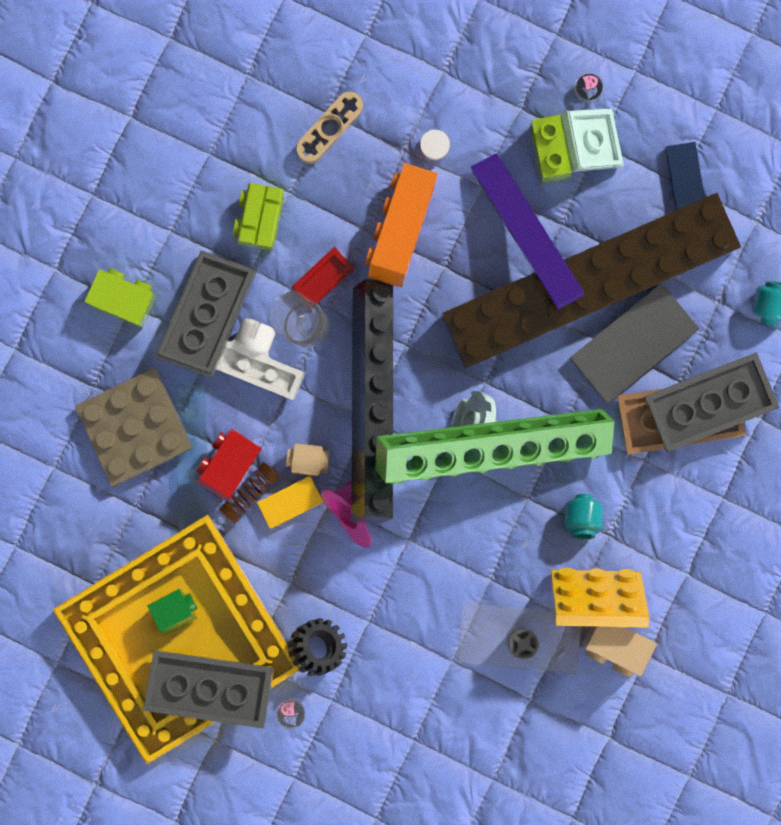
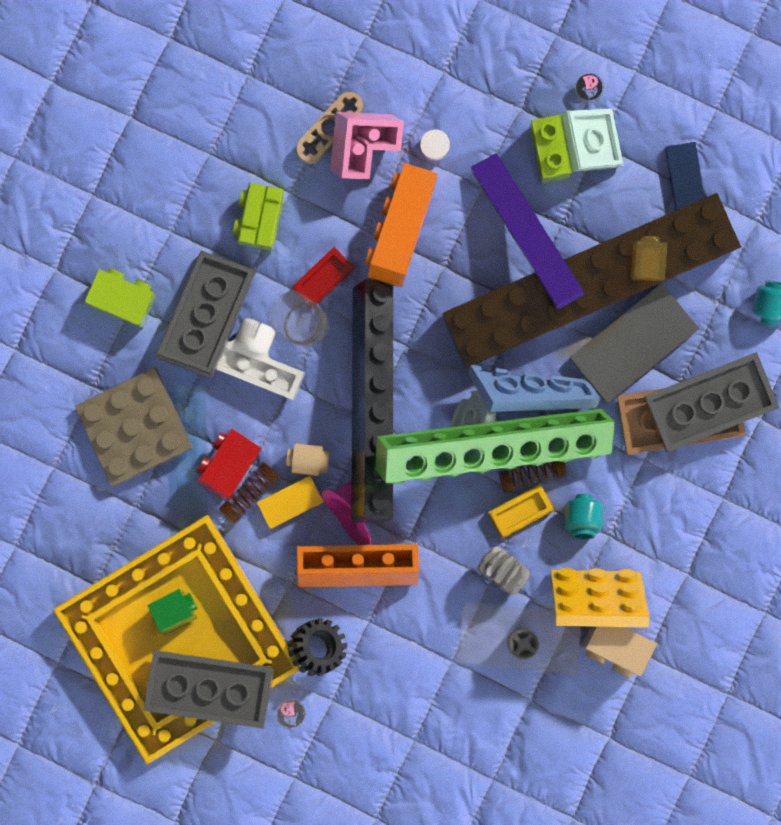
(357, 137): none -> bright pink brick
(357, 565): none -> orange brick
(503, 571): none -> light grey gear
(509, 485): none -> reddish brown piece
(521, 511): none -> yellow tile
(530, 391): none -> medium blue wing
(649, 259): none -> clear yellow brick

